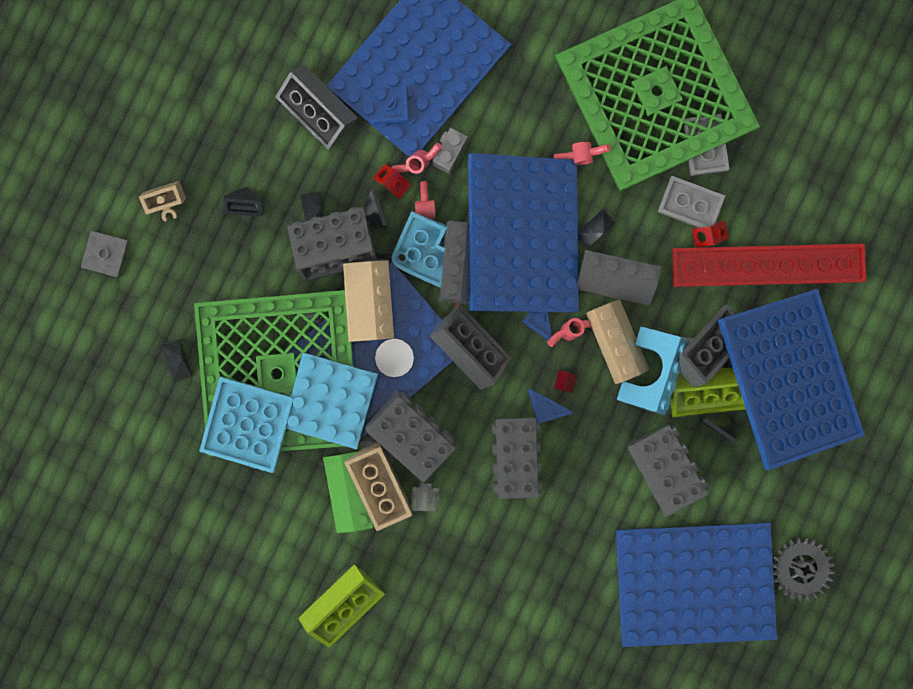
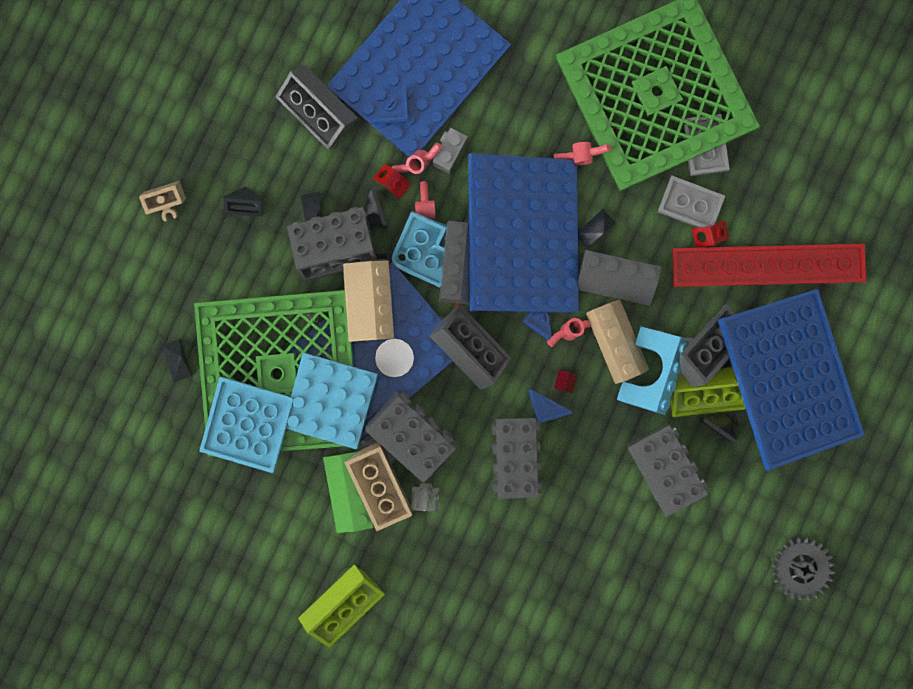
(104, 254): flat silver plate -> none
(696, 584): blue plate -> none

